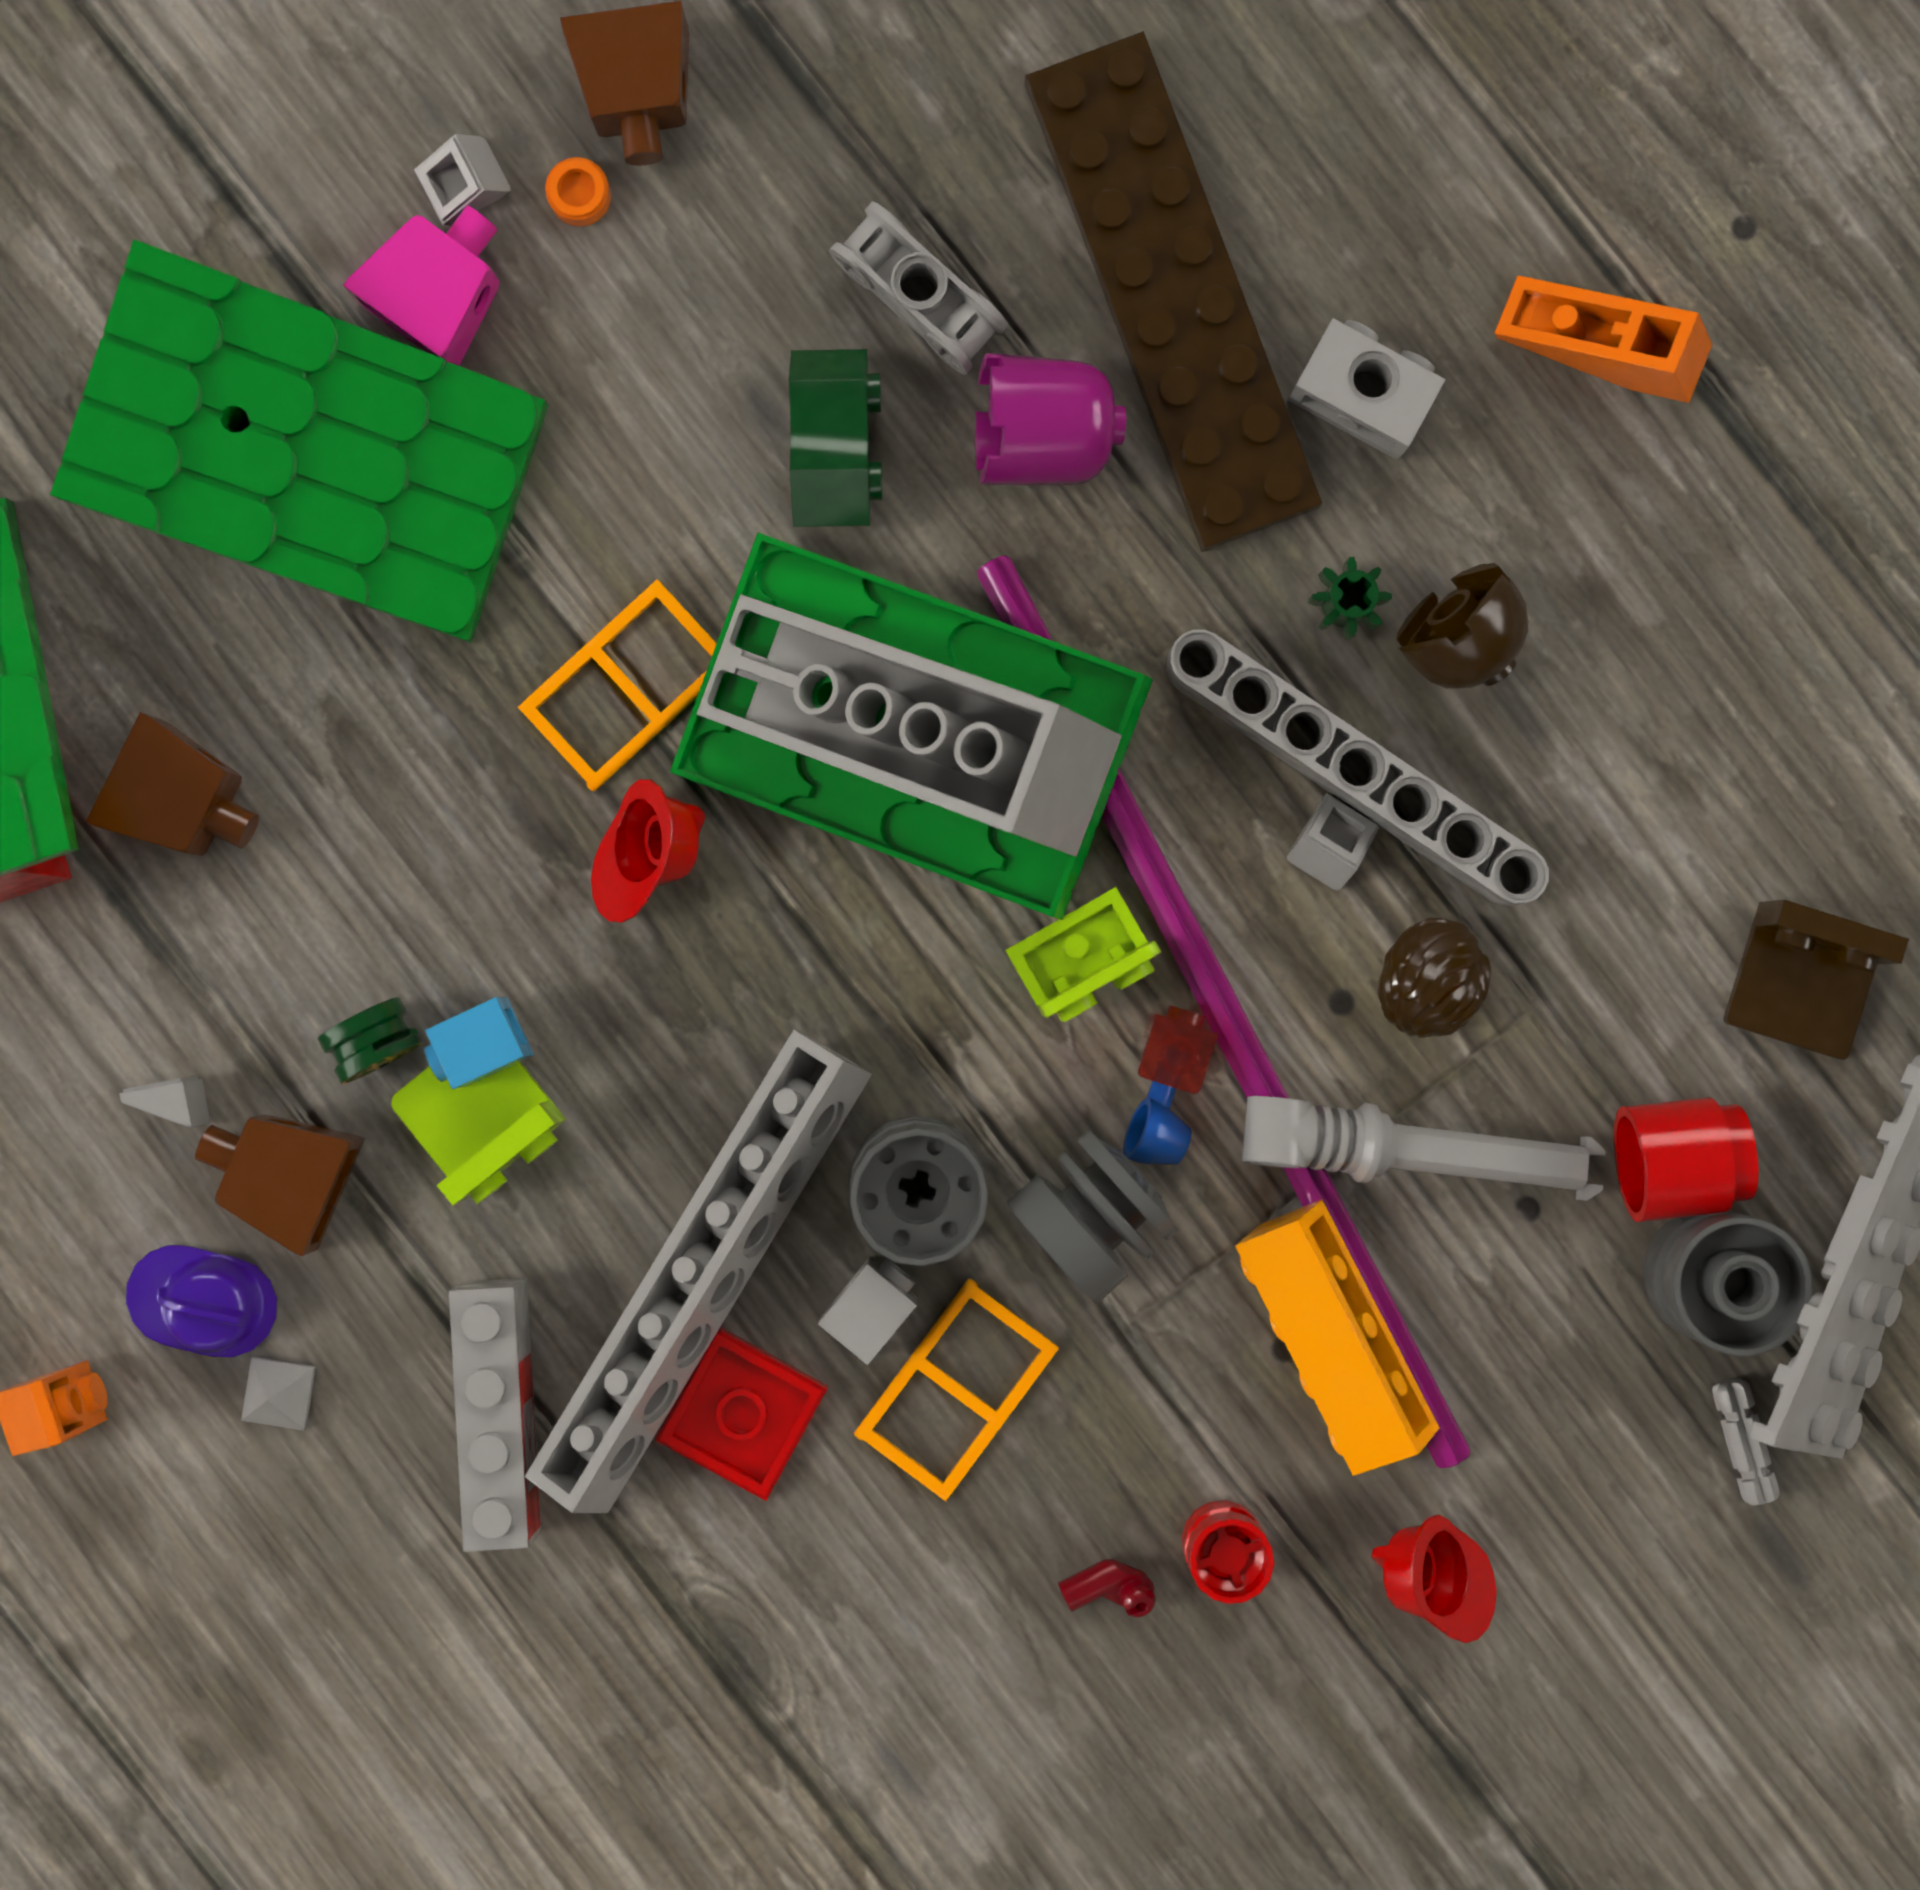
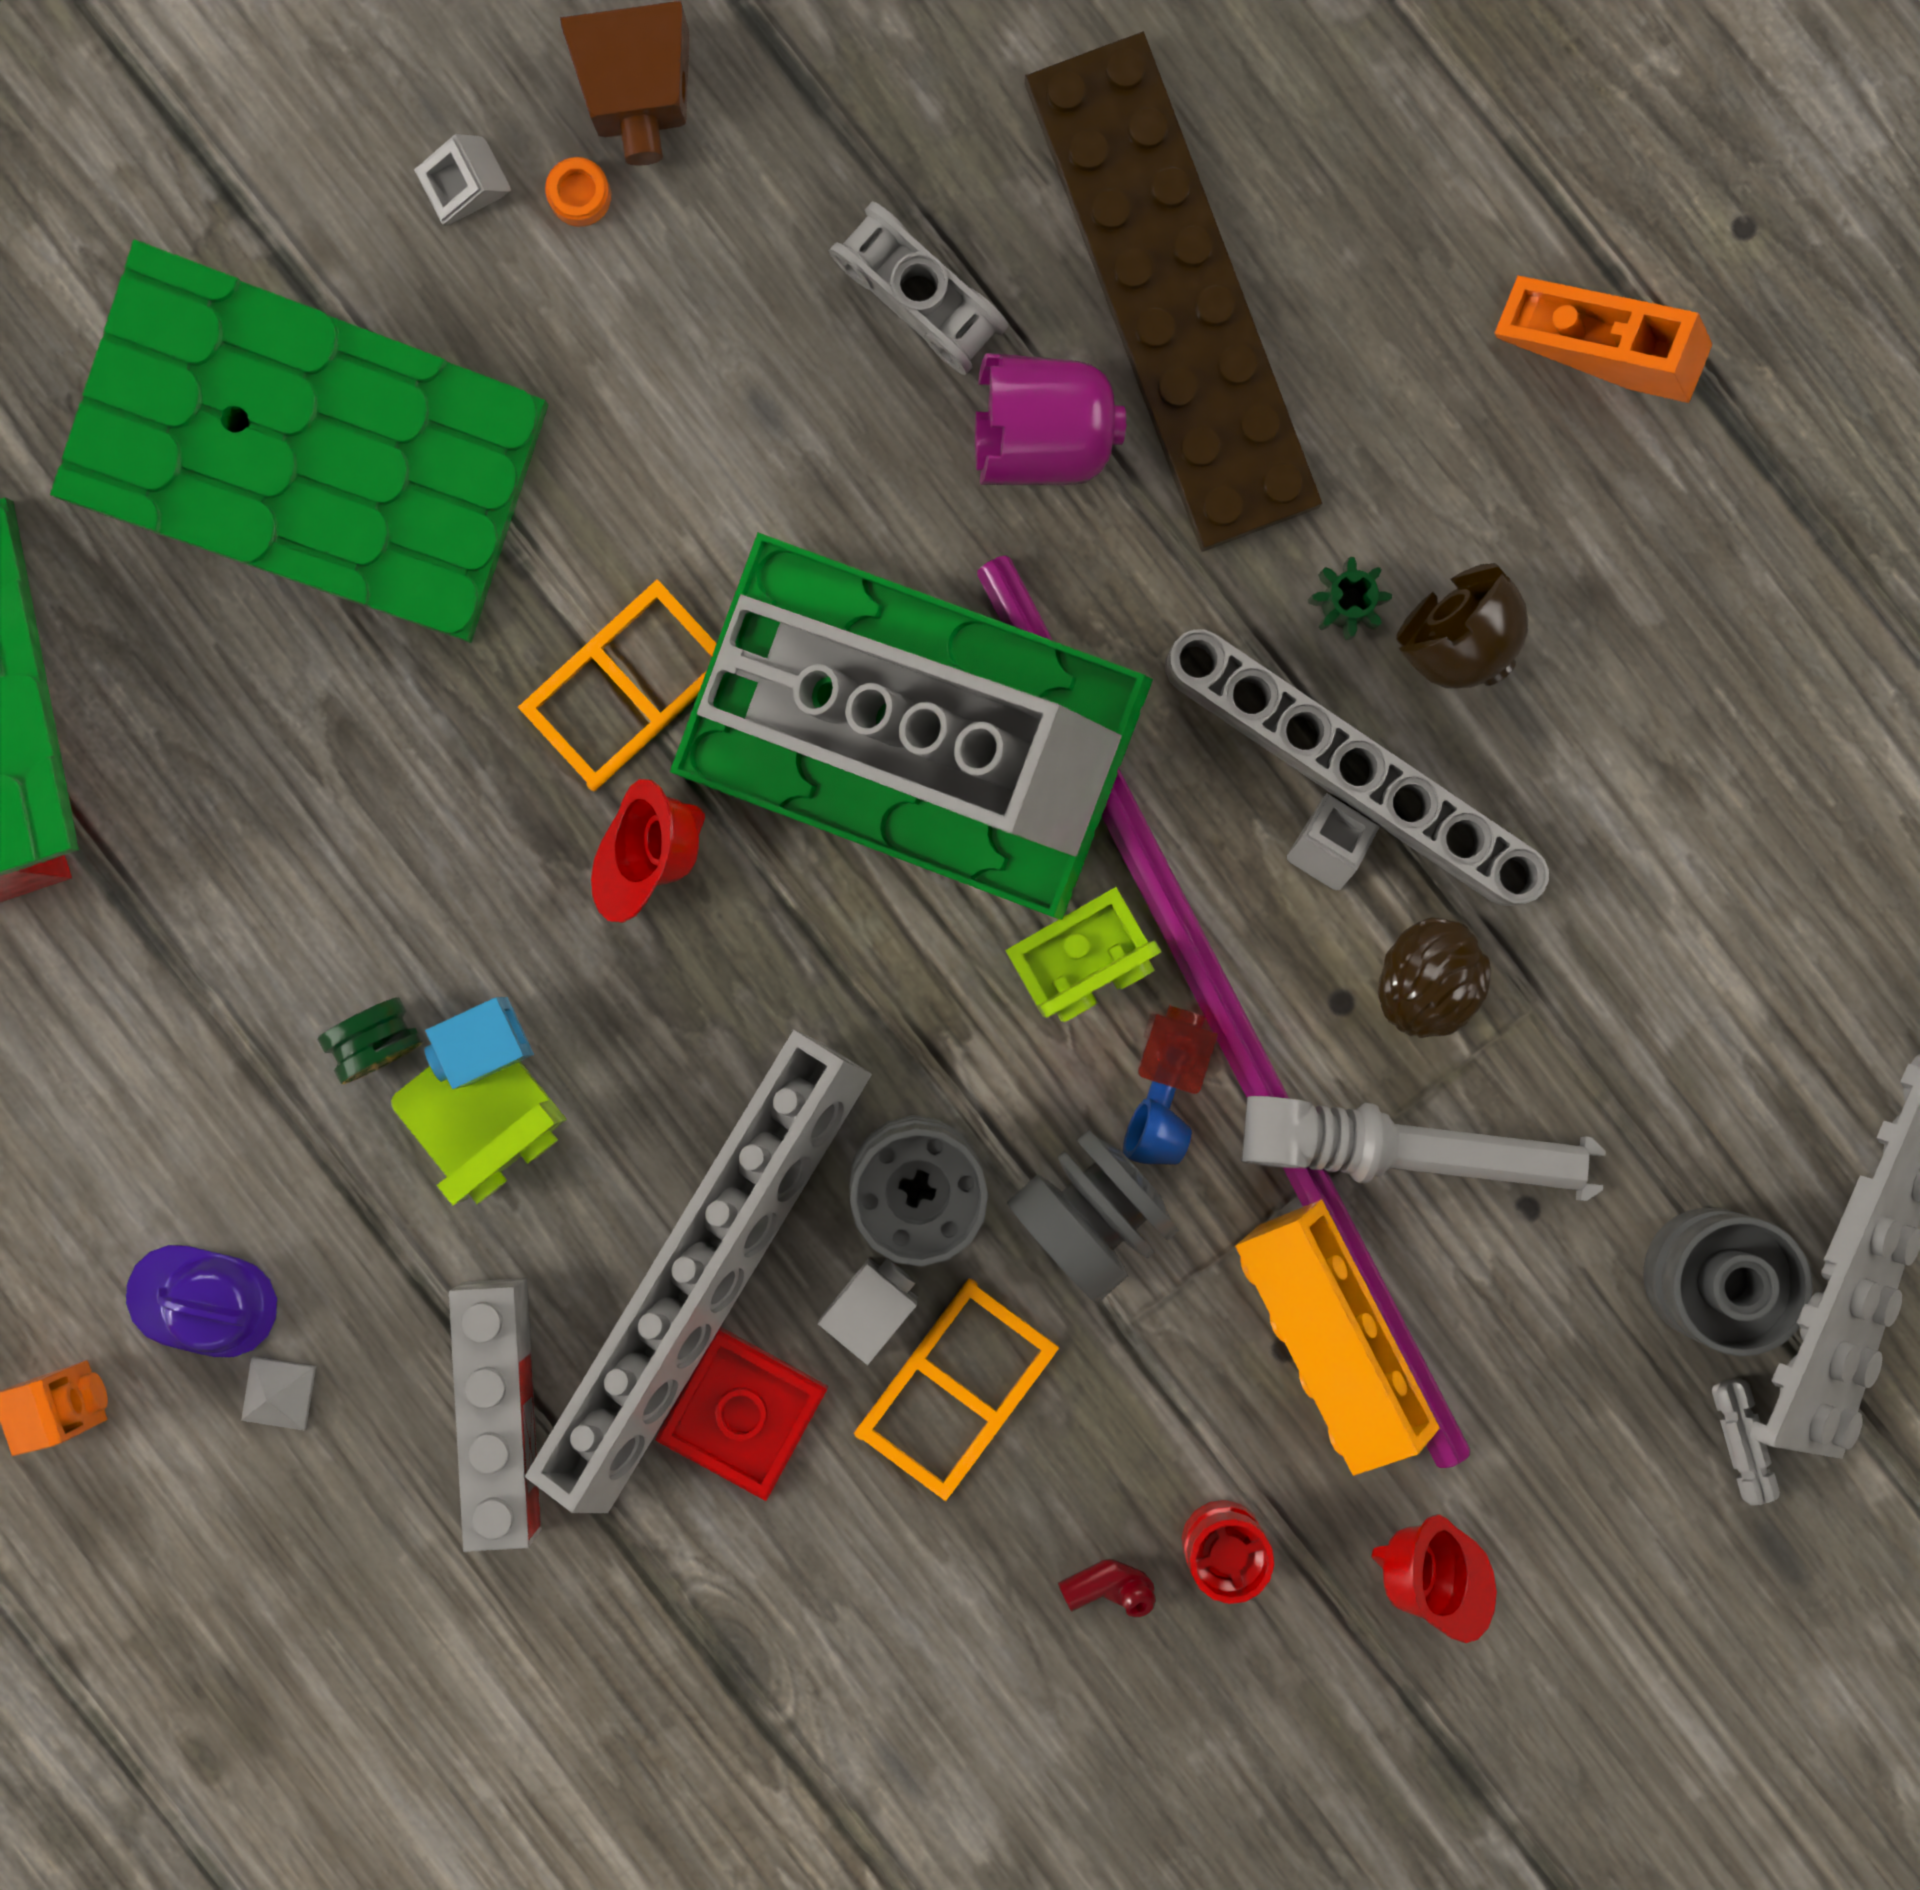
(171, 792): reddish brown torso -> none
(175, 1100): light grey slope -> none
(281, 1176): reddish brown torso -> none
(431, 283): dark pink torso -> none
(831, 437): dark green brick -> none
(1381, 421): light grey brick -> none
(1684, 1158): red piece -> none
(1808, 976): dark brown bracket -> none

